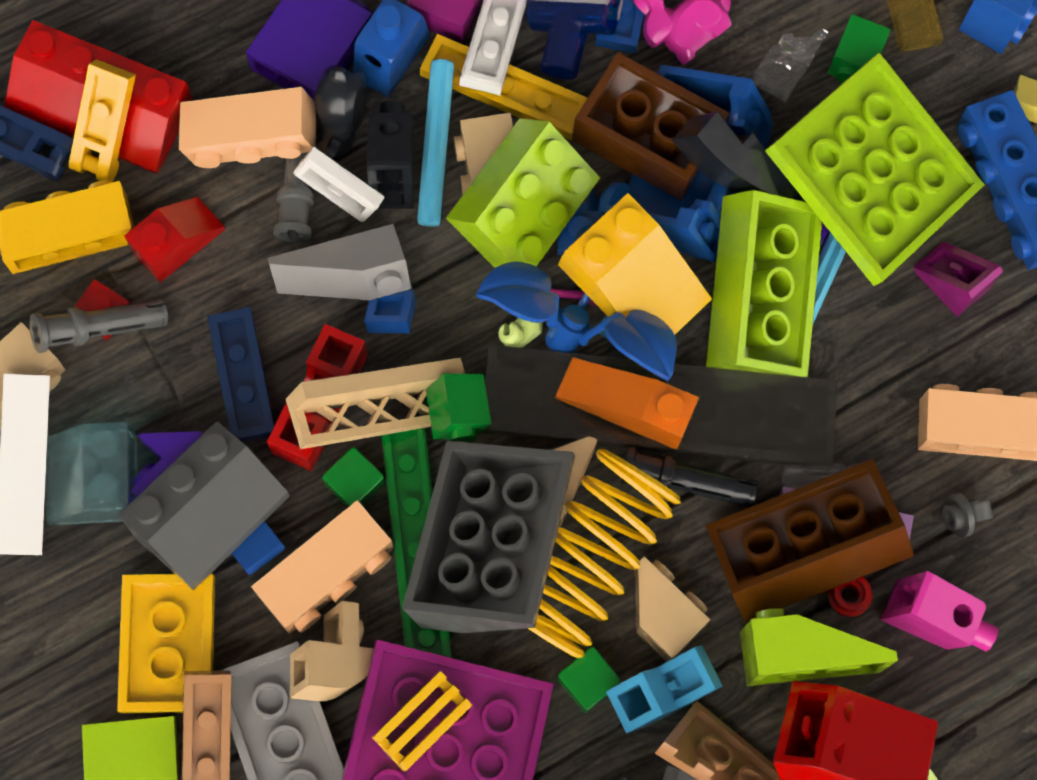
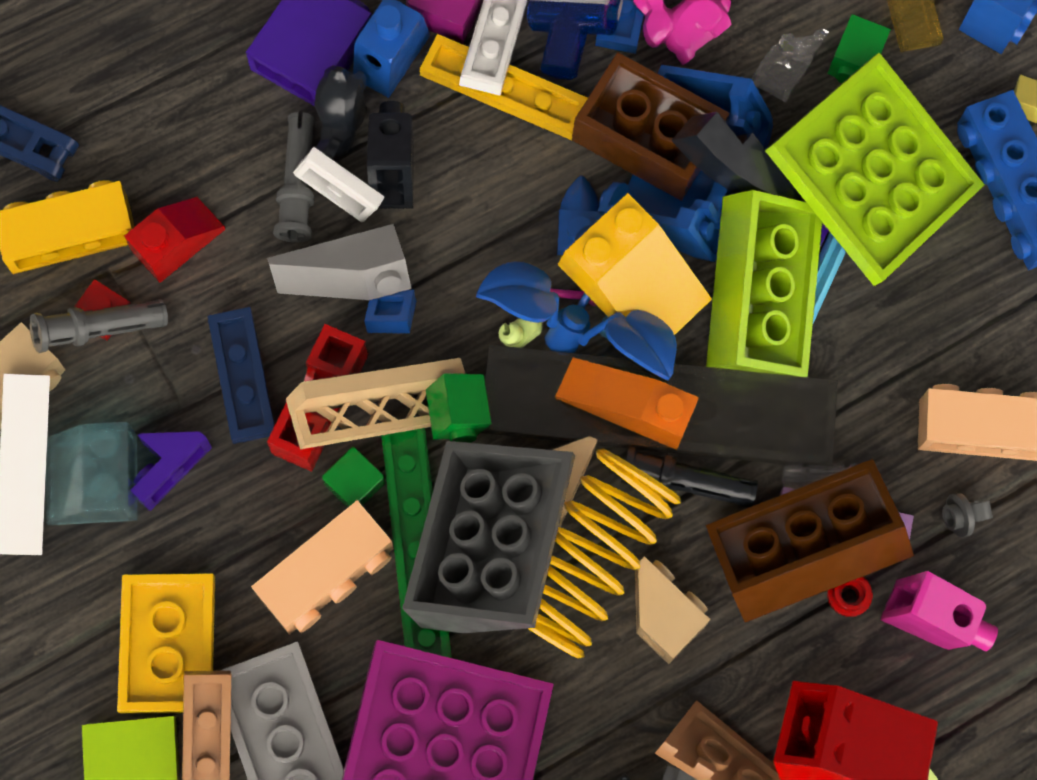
(50, 82): red slope -> none
(101, 120): yellow plate -> none
(204, 505): dark grey slope -> none
(247, 127): light nougat brick -> none
(258, 549): blue slope -> none
(334, 666): tan brick -> none
(435, 143): medium azure axle -> none
(451, 693): yellow tile -> none
(478, 142): tan slope -> none
(523, 195): lime brick -> none
(588, 679): green piece -> none
(664, 689): dark azure brick -> none
(801, 649): lime slope -> none
(957, 276): magenta slope -> none

